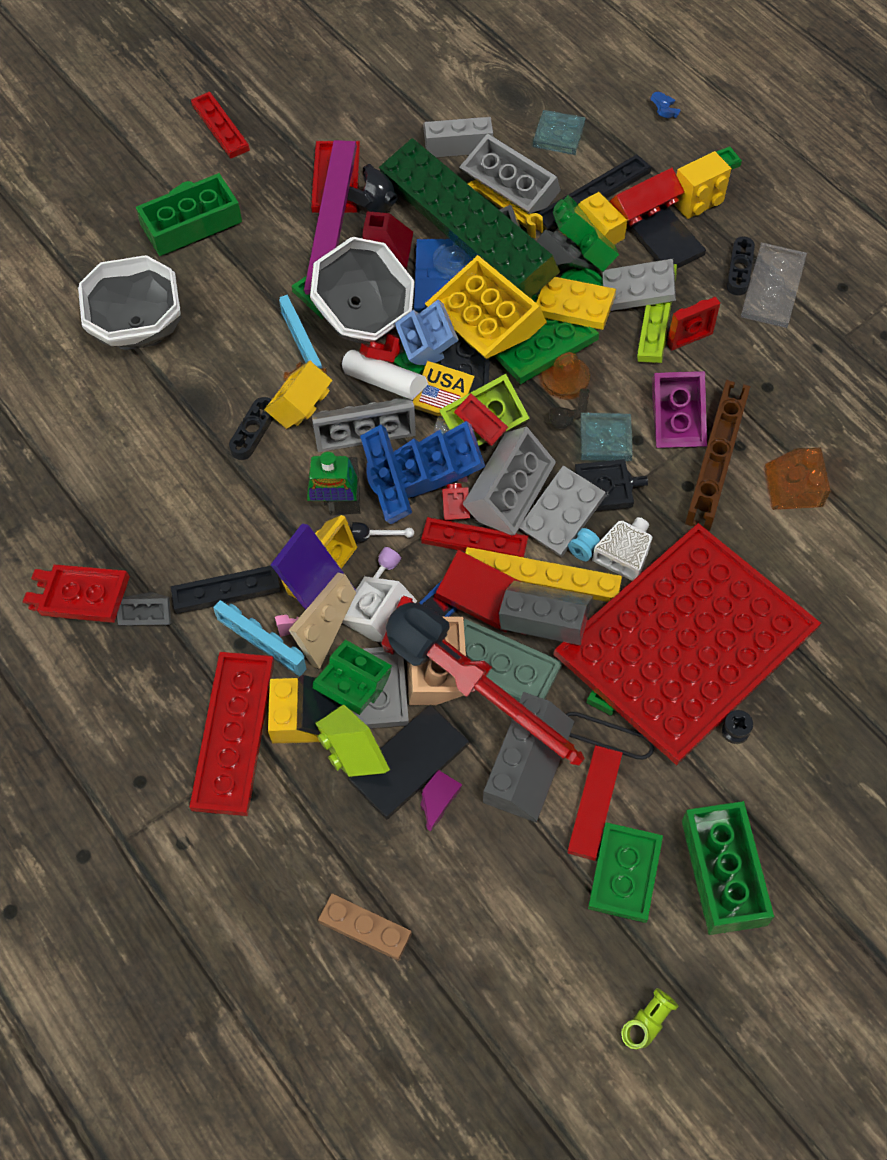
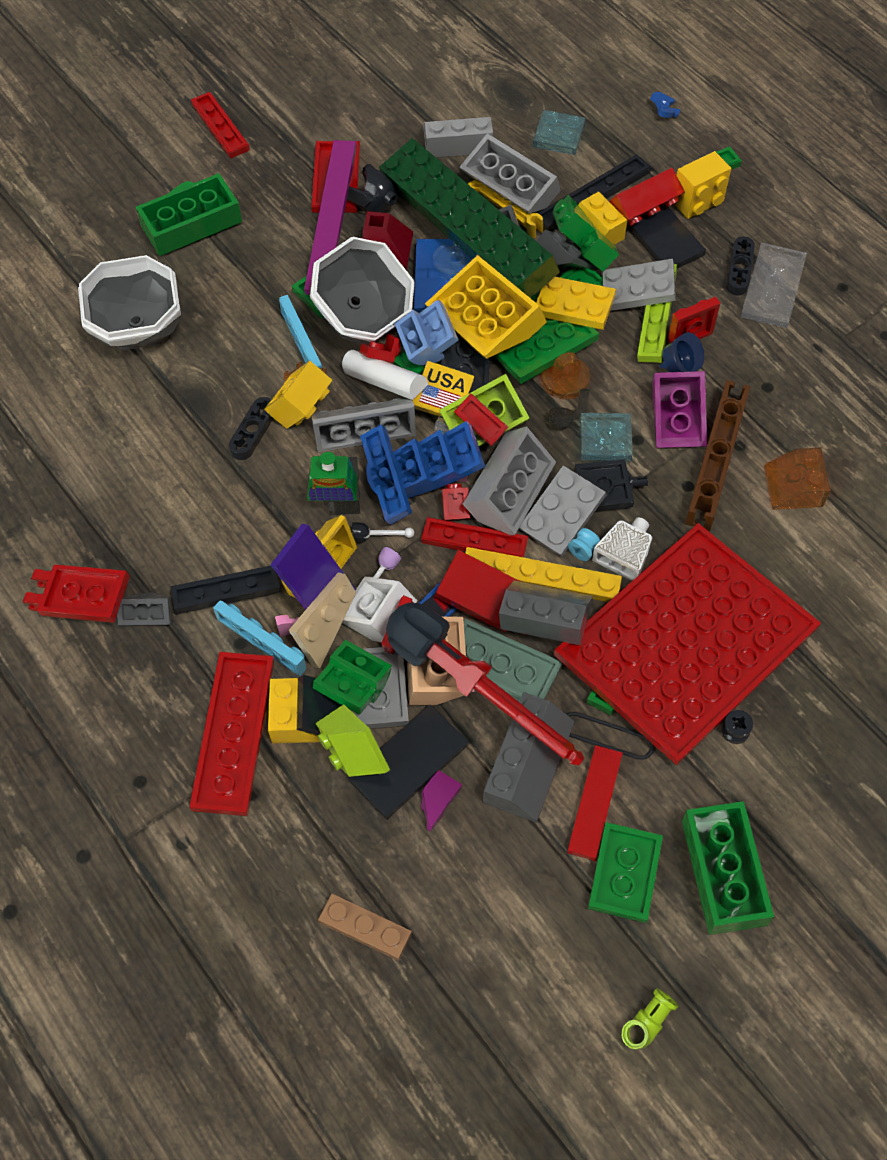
(683, 354): none -> dark blue piece

